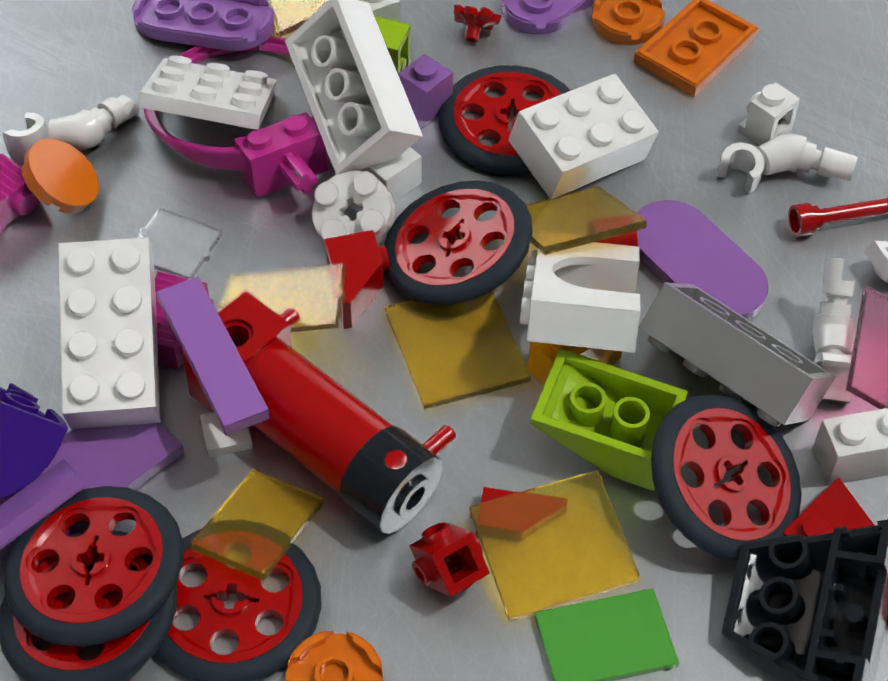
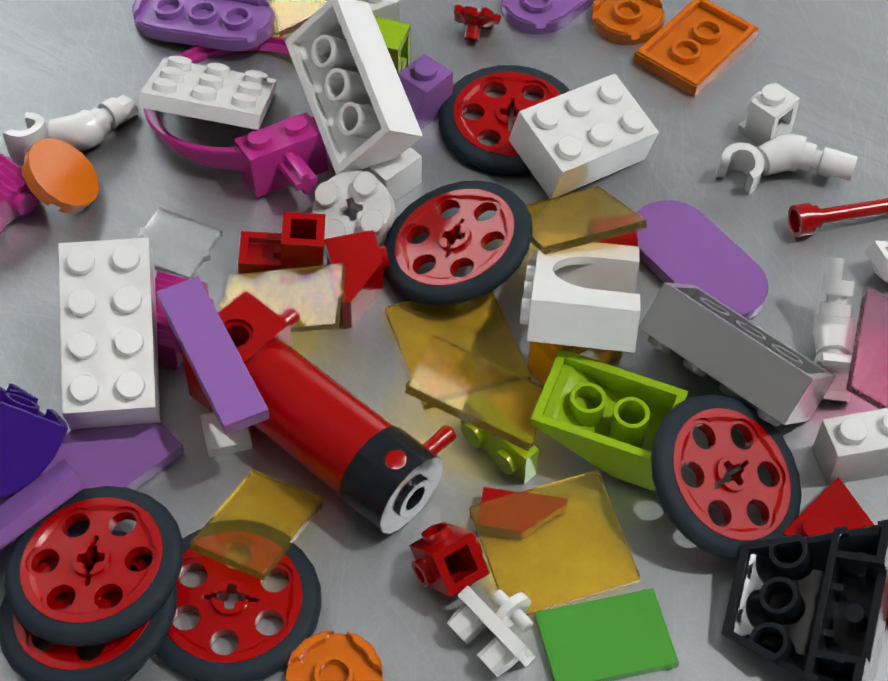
(296, 247): none -> red brick
(476, 391): none -> clear yellow piece
(505, 647): none -> white hips
(507, 456): none -> lime plate

